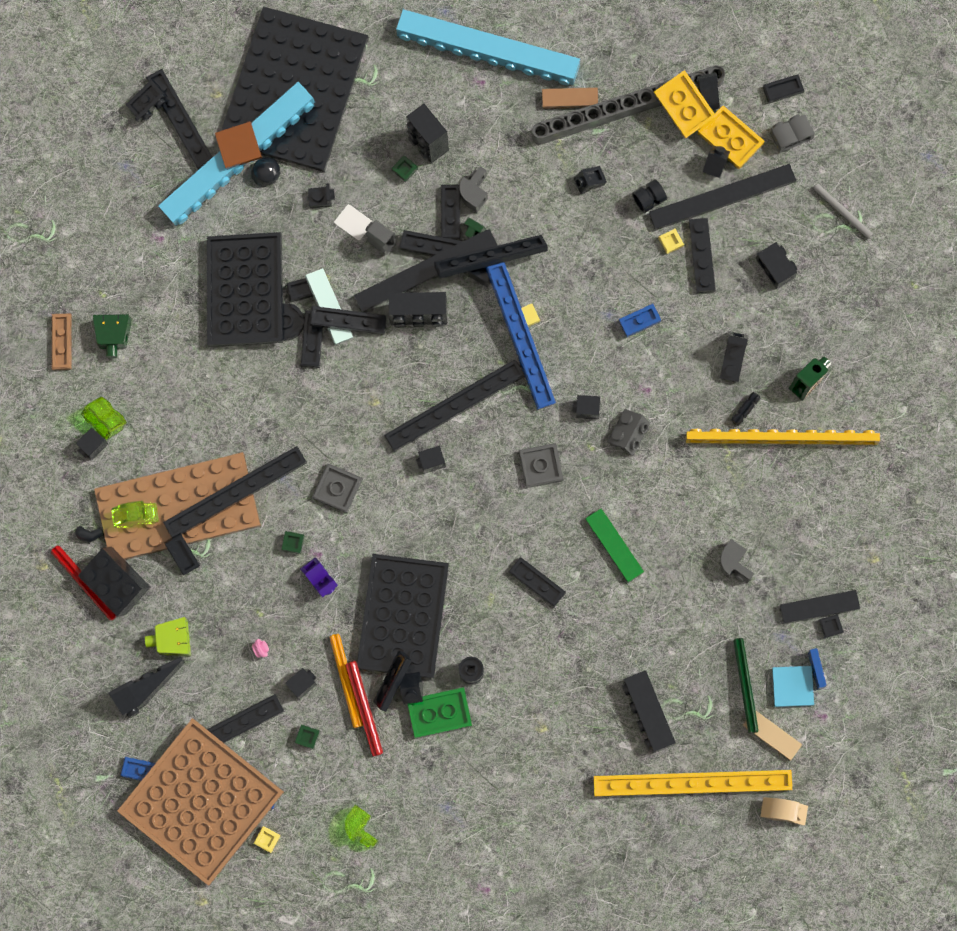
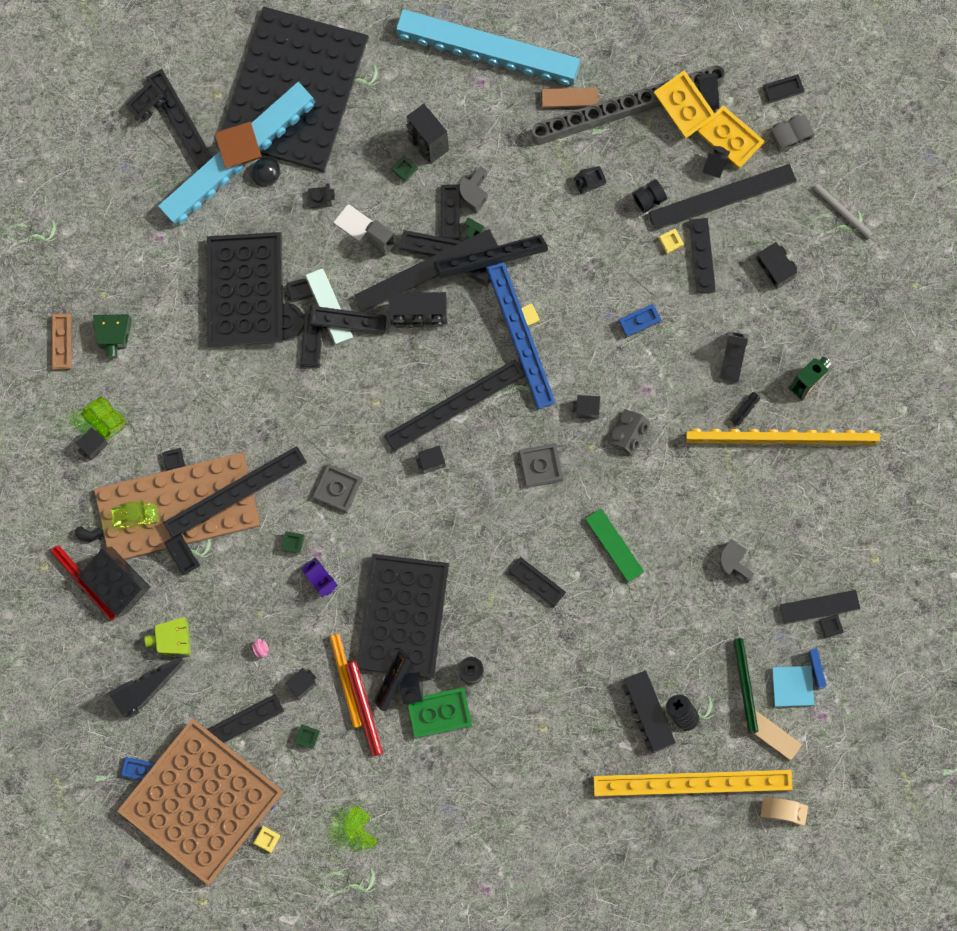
(173, 459): none -> black tile
(682, 712): none -> black piece

